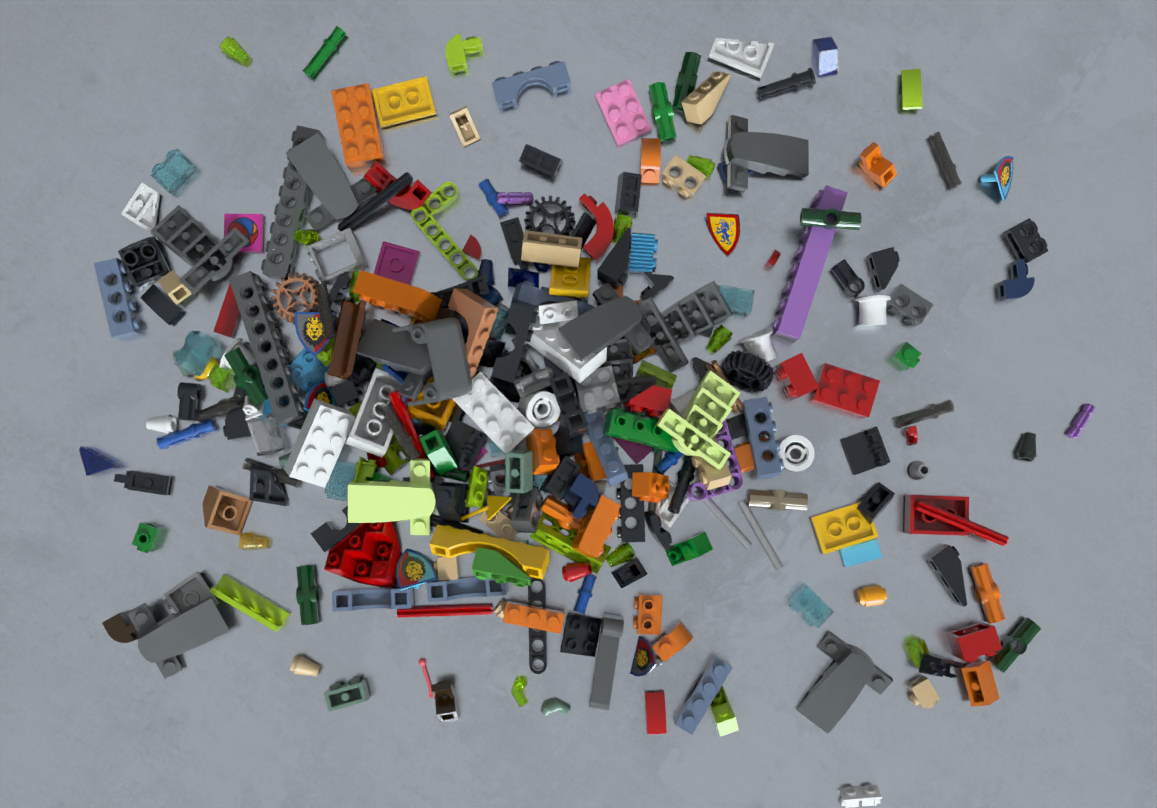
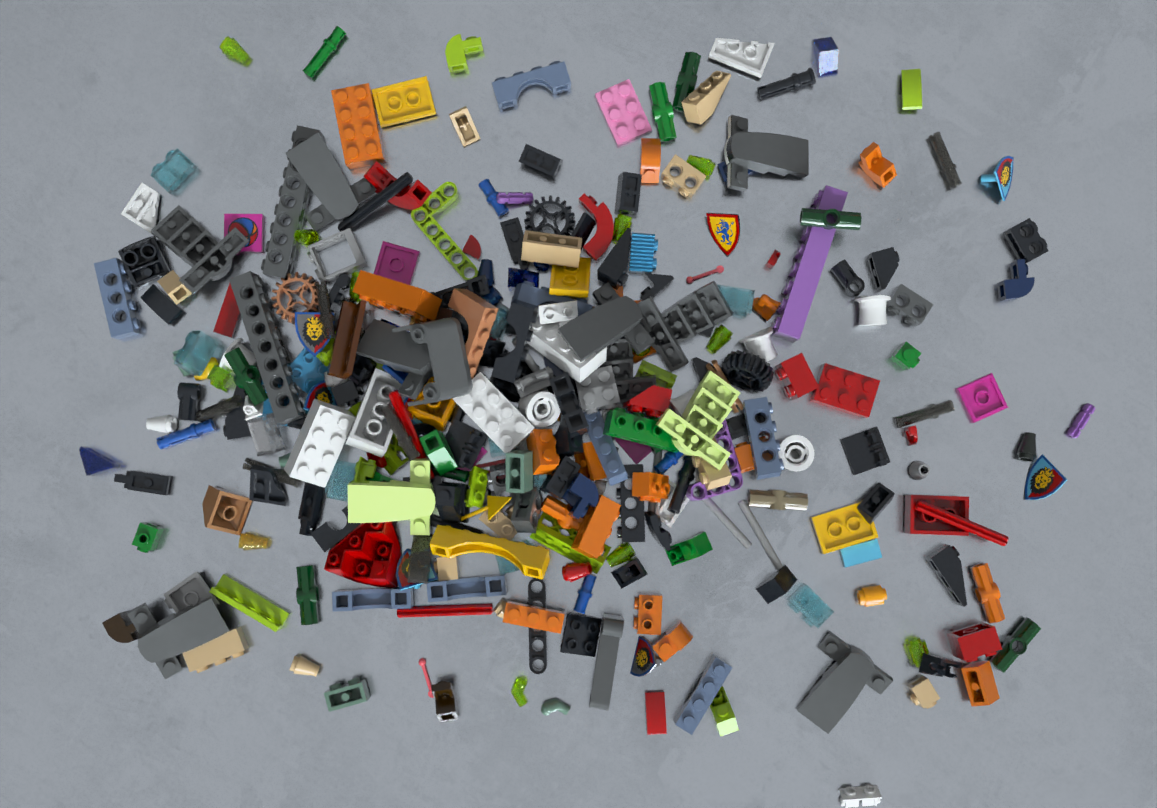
(216, 651): none -> tan brick
(310, 508): none -> black hinge
(420, 559): none -> clear smoke beam
(493, 565): bright green slope -> none
(719, 269): none -> coral hinge
(765, 306): none -> orange piece
(777, 584): none -> black slope
(981, 398): none -> dark pink tile
(1043, 480): none -> shield

